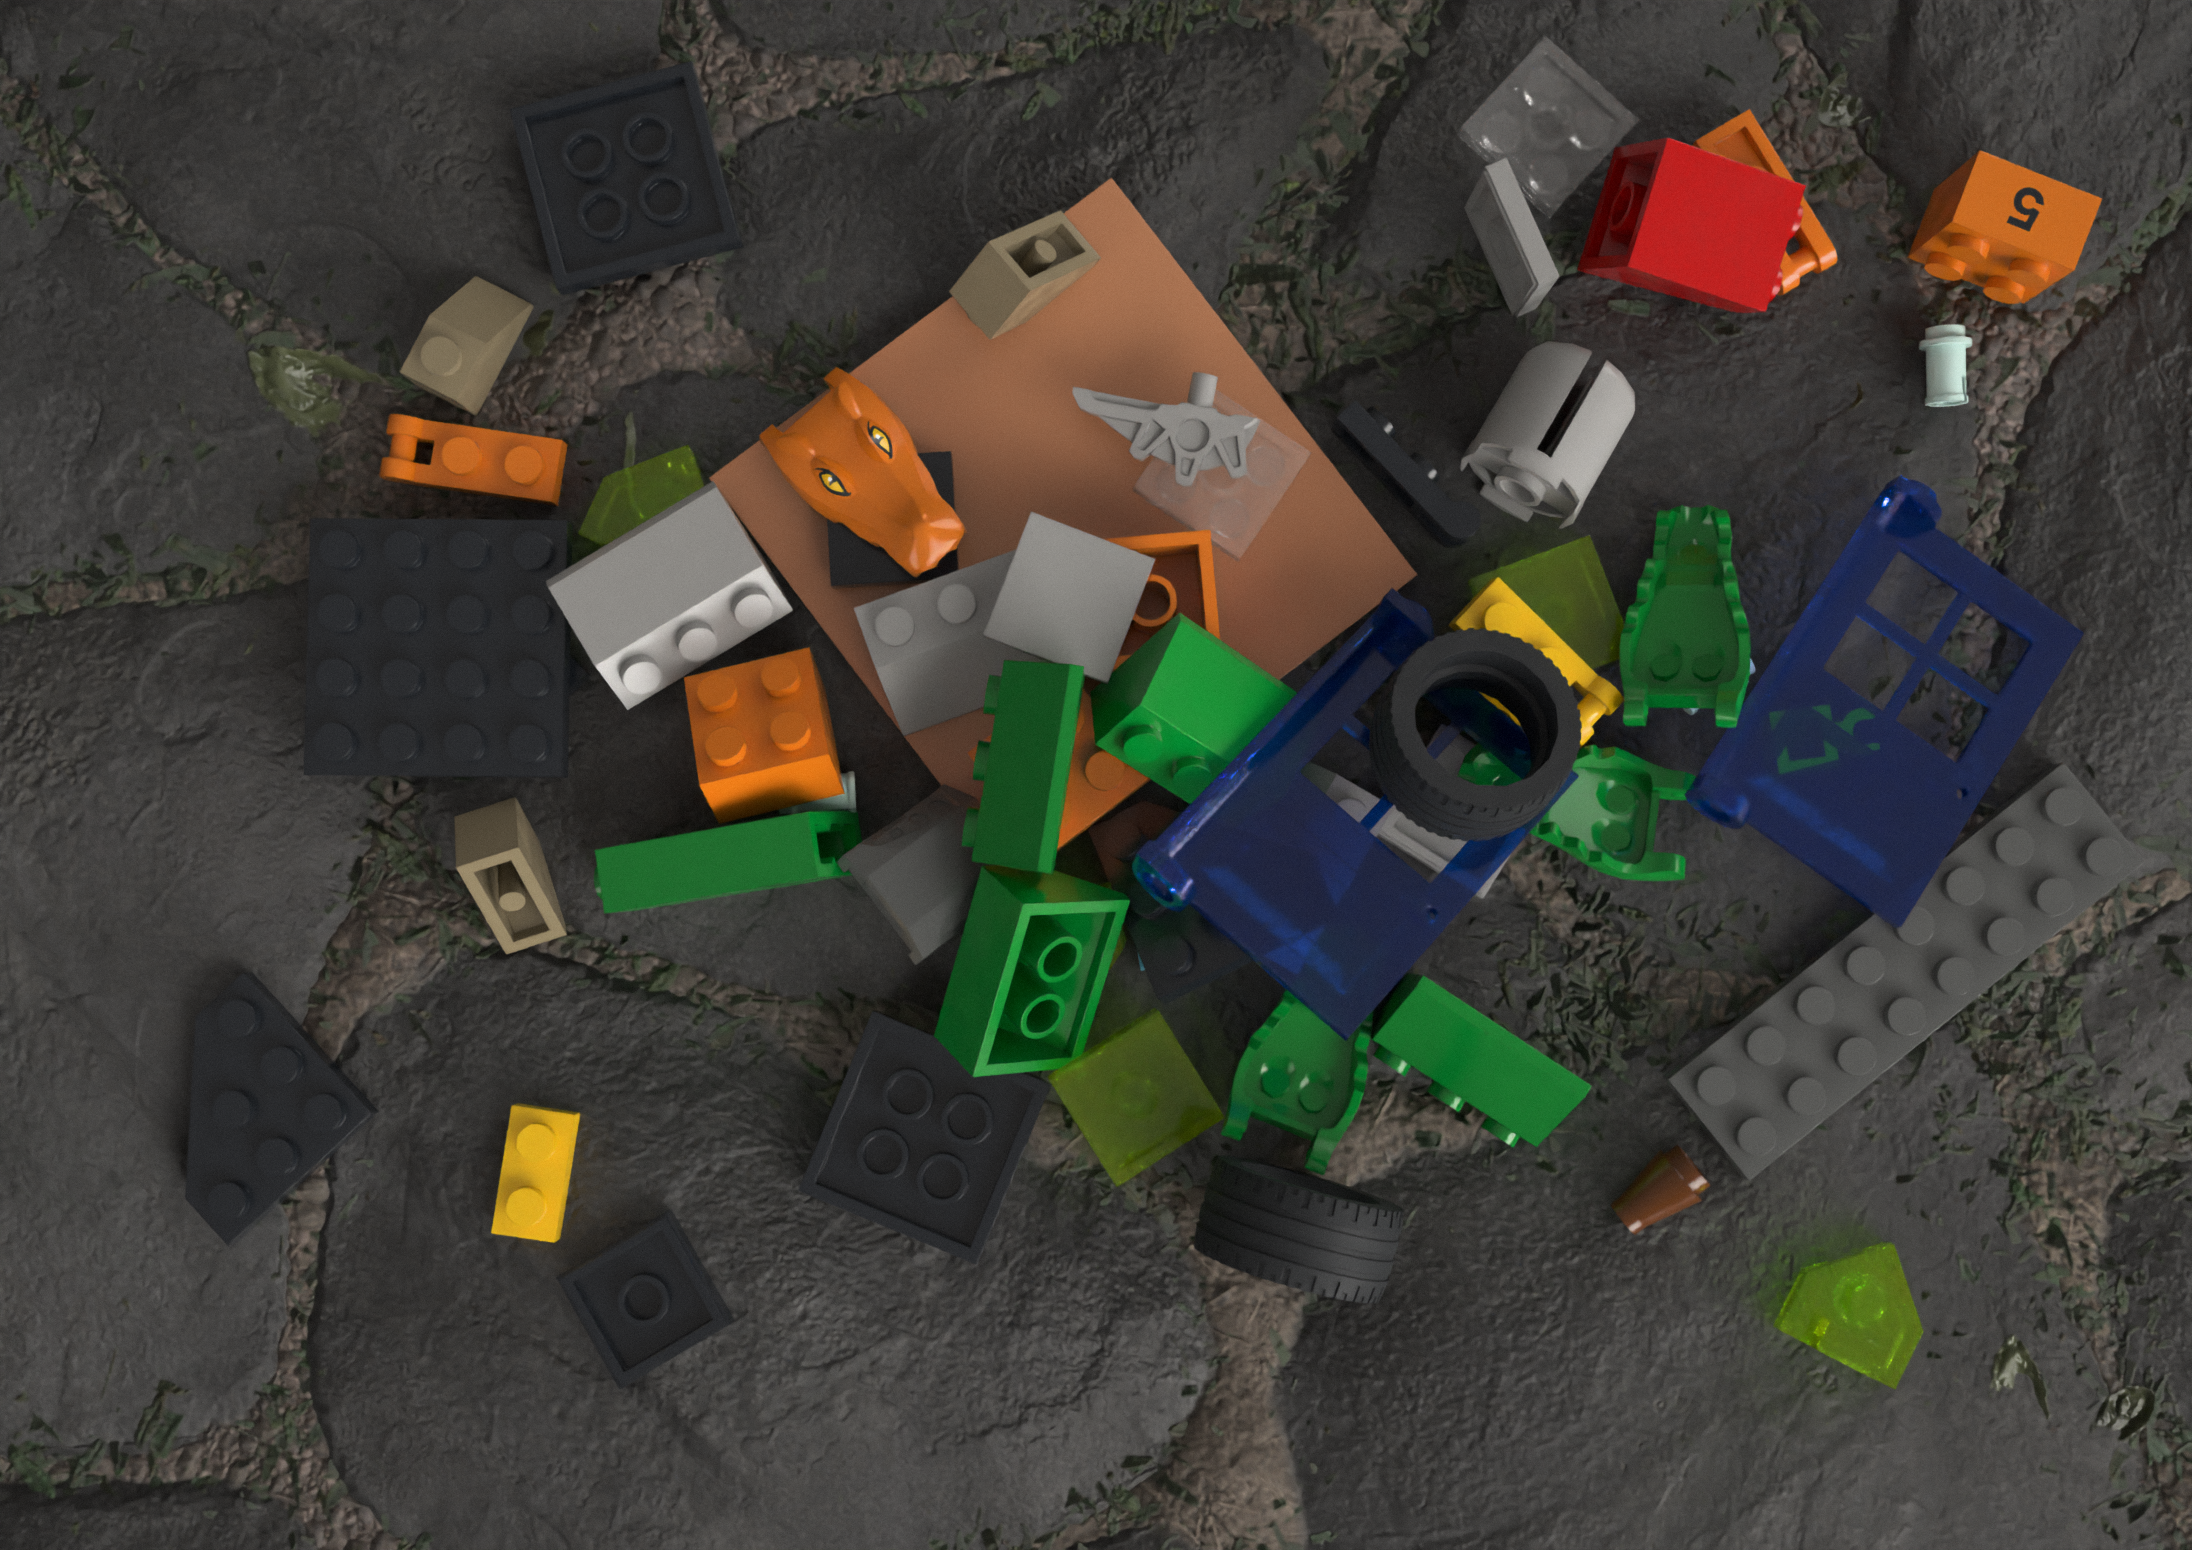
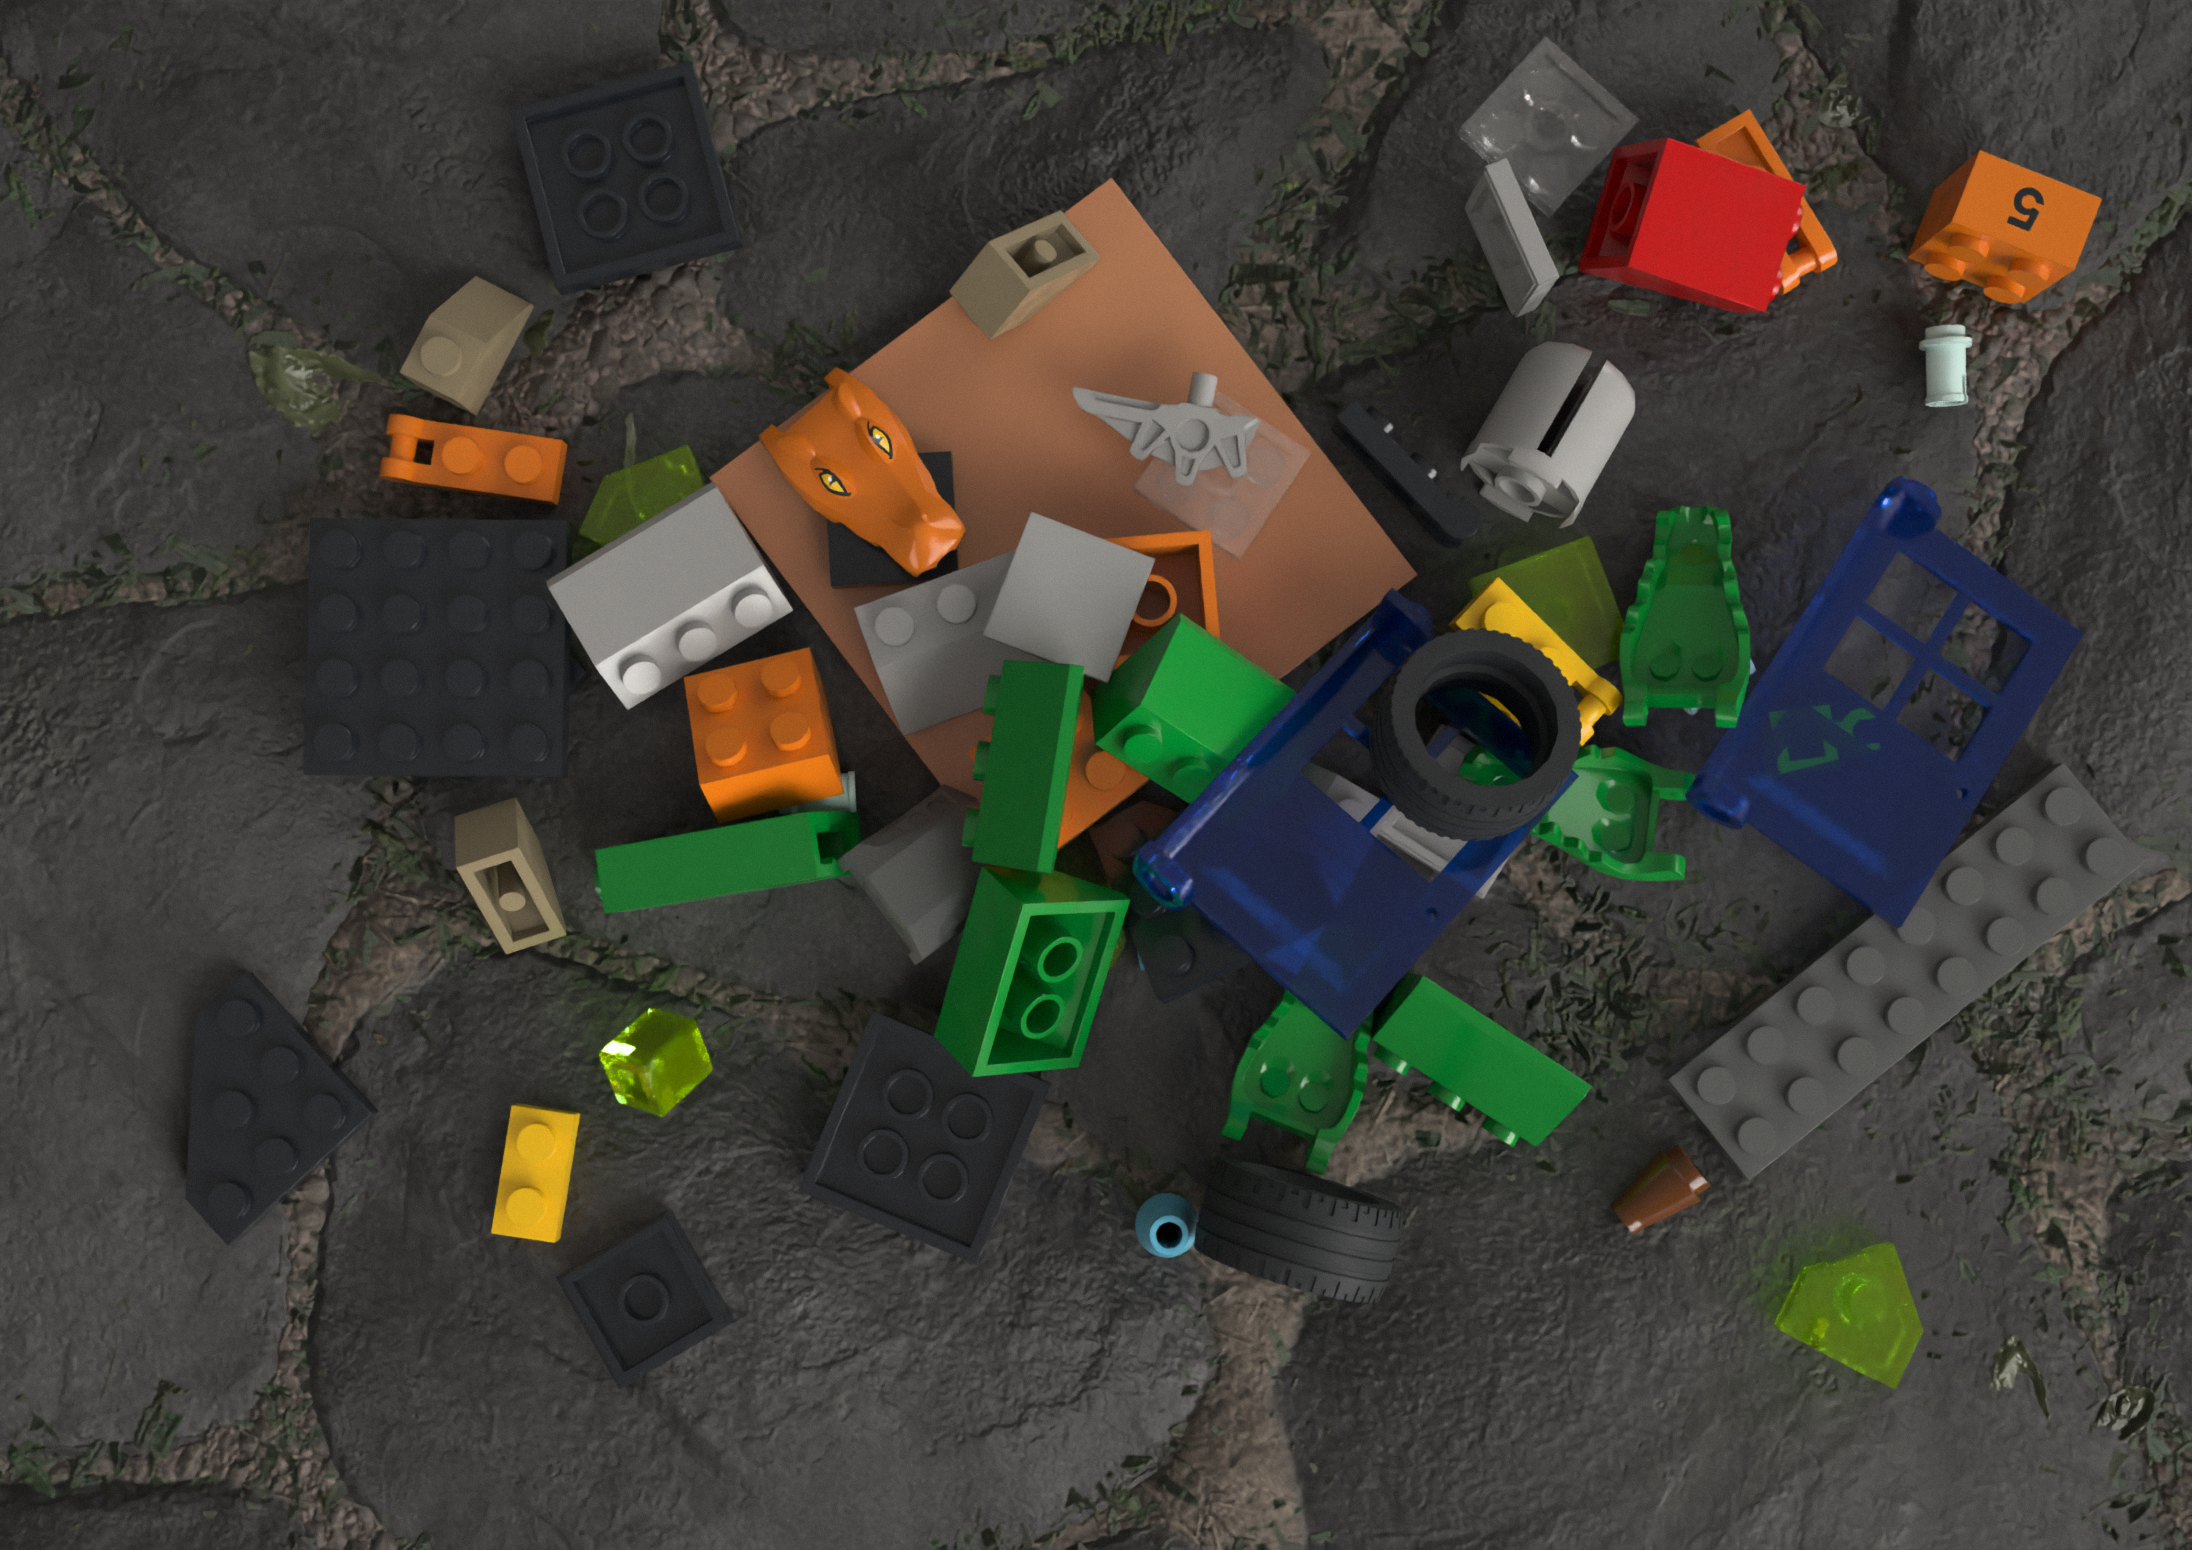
(656, 1061): none -> clear neon green panel
(1136, 1096): clear neon green plate -> none
(1163, 1209): none -> medium azure cone

